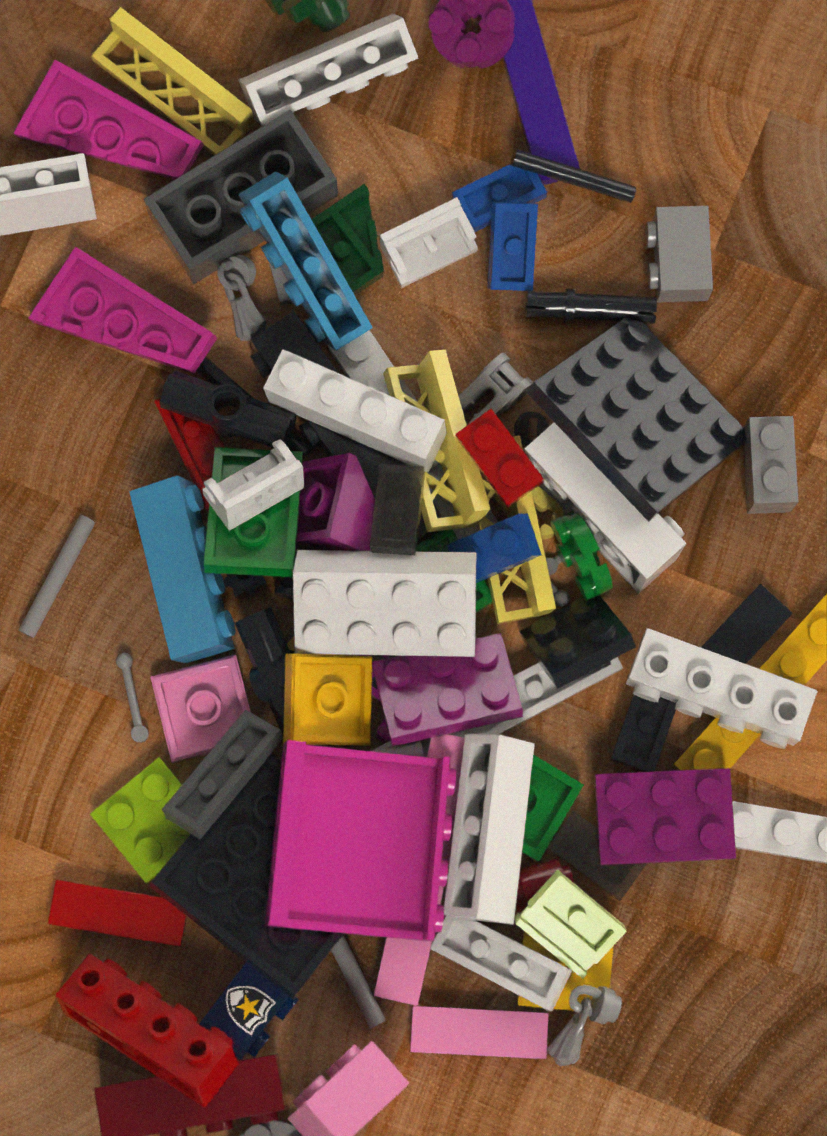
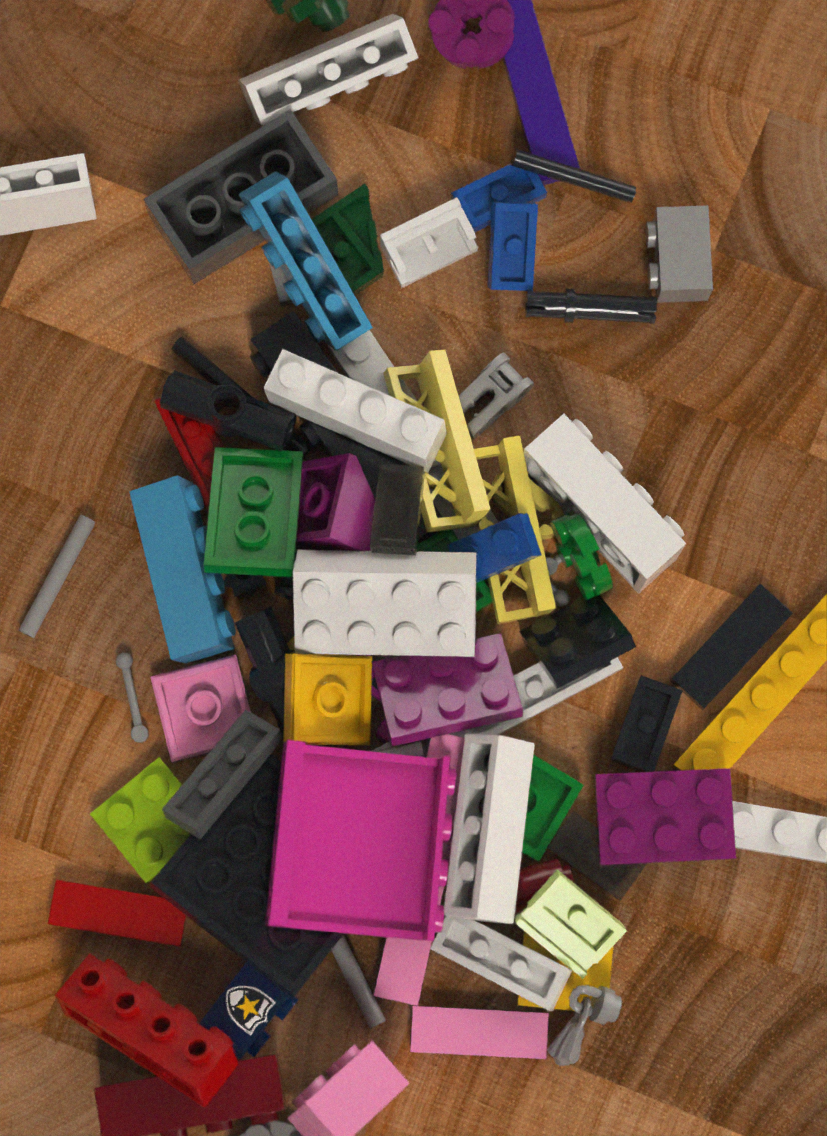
(95, 121): dark pink wing -> none
(112, 311): dark pink wing -> none
(179, 70): light yellow fence -> none
(238, 274): light grey piece -> none
(255, 486): white hinge -> none
(499, 458): red plate -> none
(523, 424): black hinge -> none
(638, 416): plate -> none
(720, 688): white brick -> none
(770, 465): light grey brick -> none

